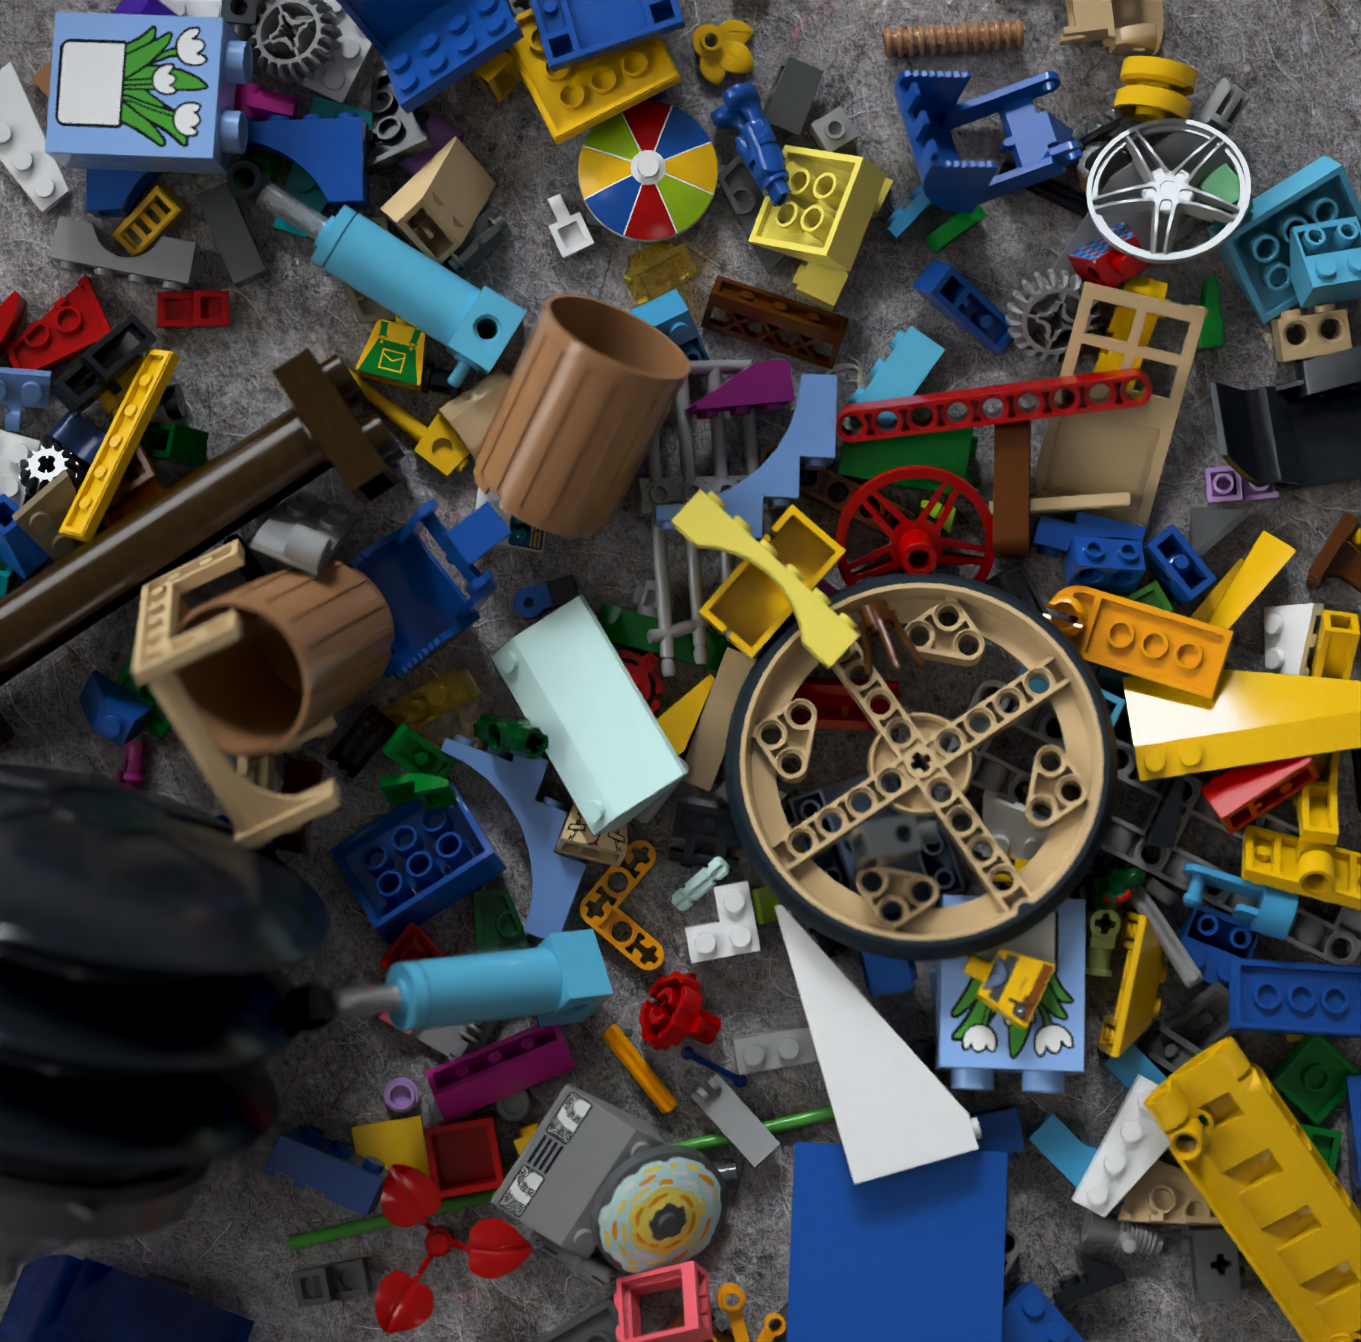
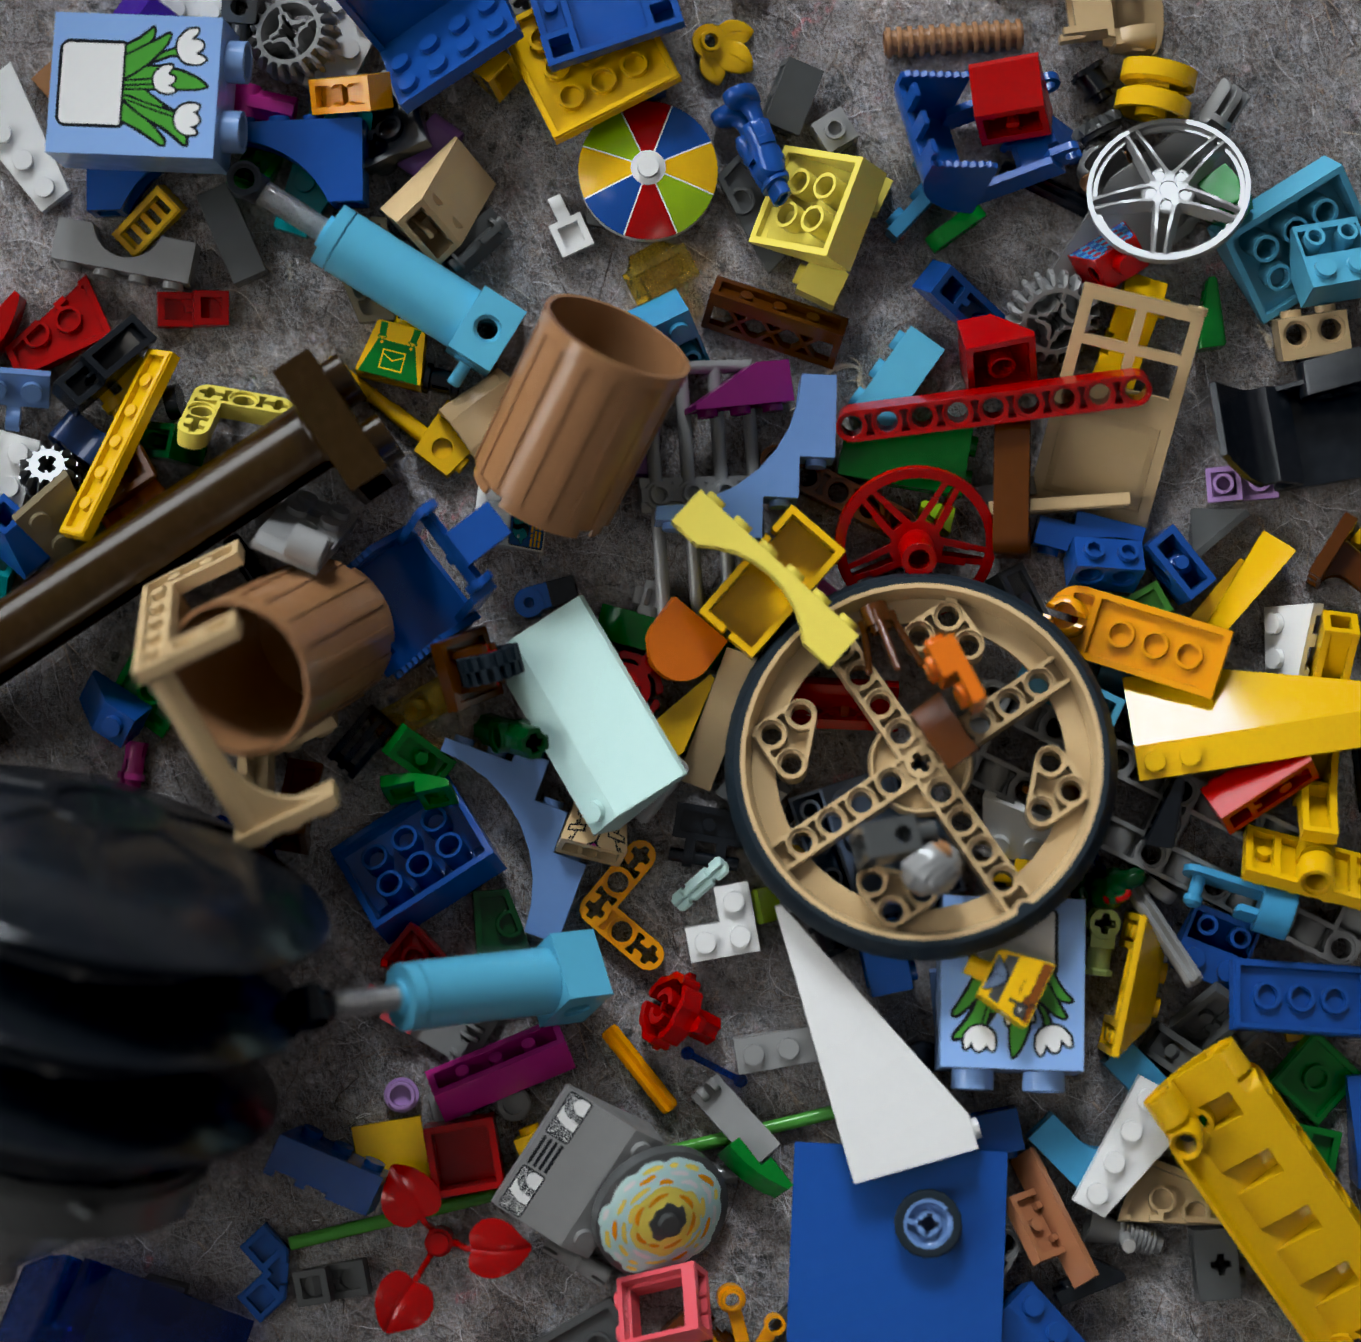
(214, 402): none -> light yellow beam
(272, 1258): none -> blue tile
(351, 93): none -> light orange brick
(473, 667): none -> reddish brown plate
(681, 643): none -> orange tile
(764, 1177): none -> green slope
(928, 1242): none -> wheel
(932, 869): none -> light grey hair
(944, 731): none -> reddish brown slope
(949, 667): none -> orange plate
(995, 352): none -> red slope
(1010, 99): none -> red slope
(1045, 1222): none -> nougat bracket
(1094, 83): none -> black brick

